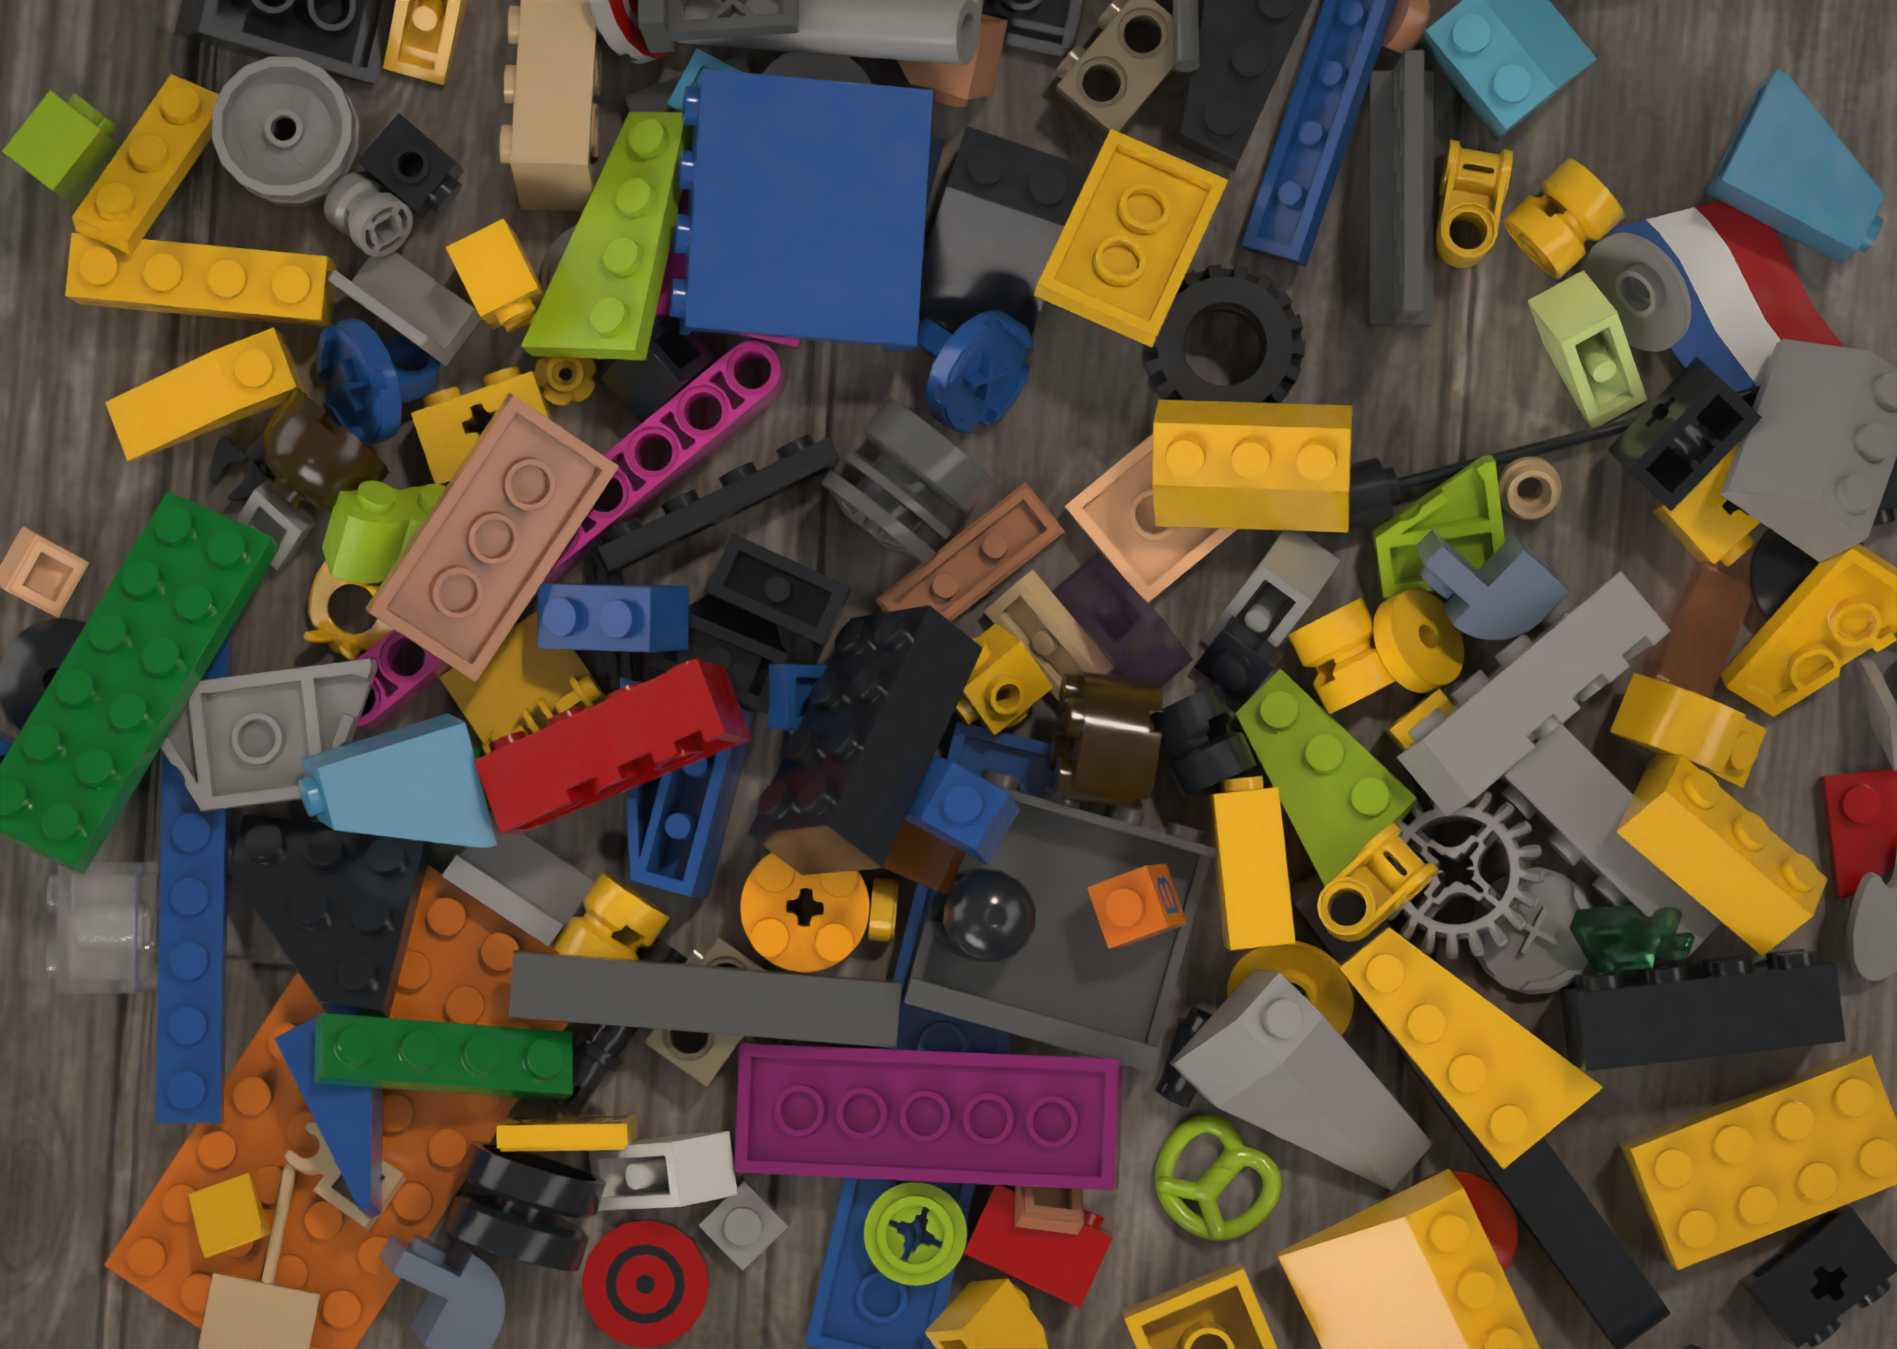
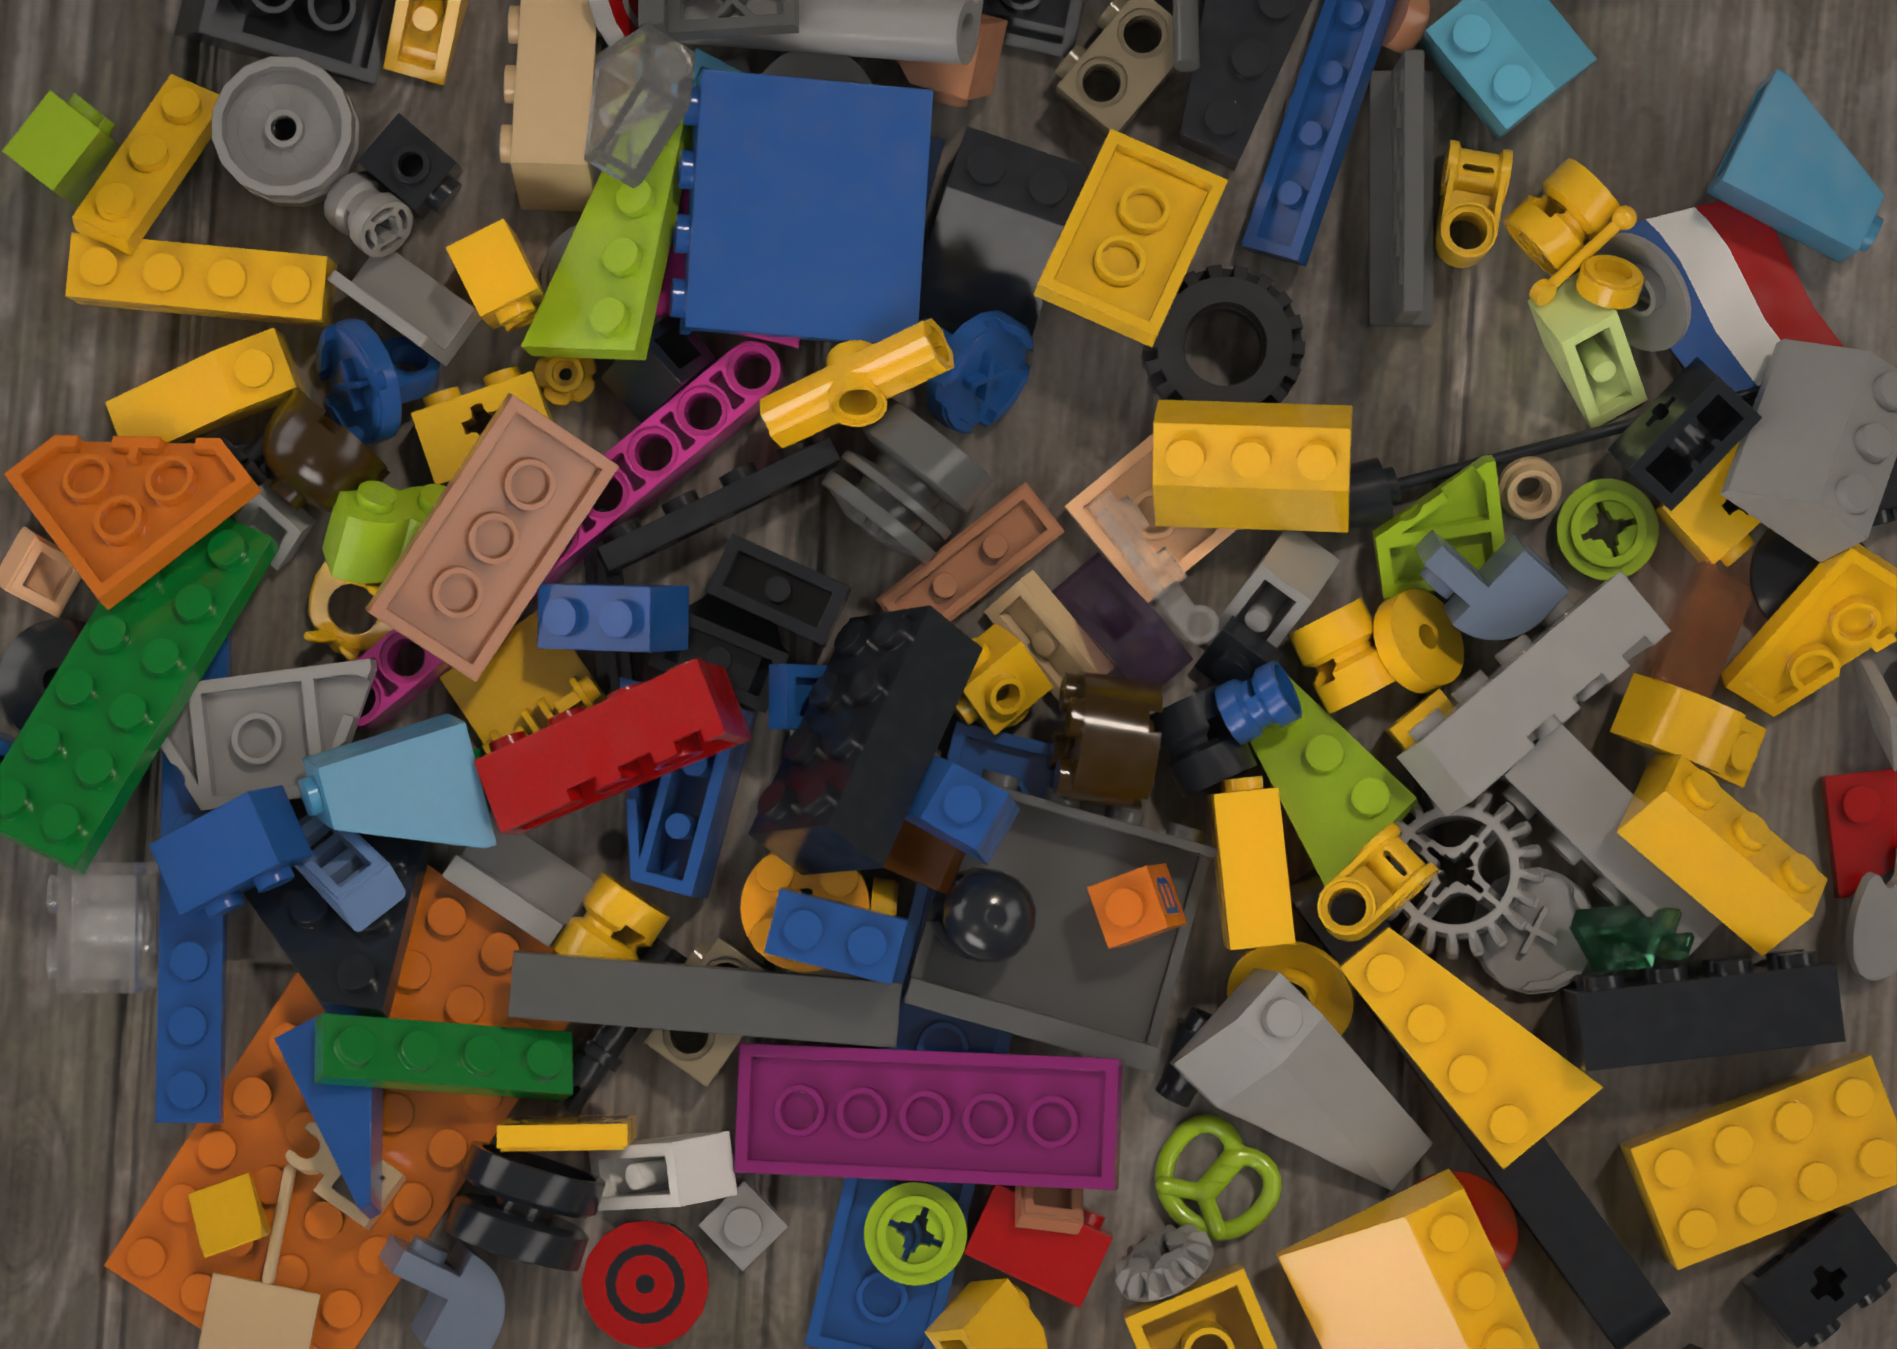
(129, 502): none -> orange plate
(232, 851): none -> blue brick
(365, 892): none -> medium blue slope
(637, 102): none -> clear slope
(836, 935): none -> blue brick
(856, 383): none -> yellow piece
(1155, 570): none -> clear plate
(1164, 1264): none -> light grey gear
(1258, 702): none -> blue wheel
(1546, 289): none -> yellow hinge
(1610, 282): none -> yellow tile
(1621, 502): none -> lime gear

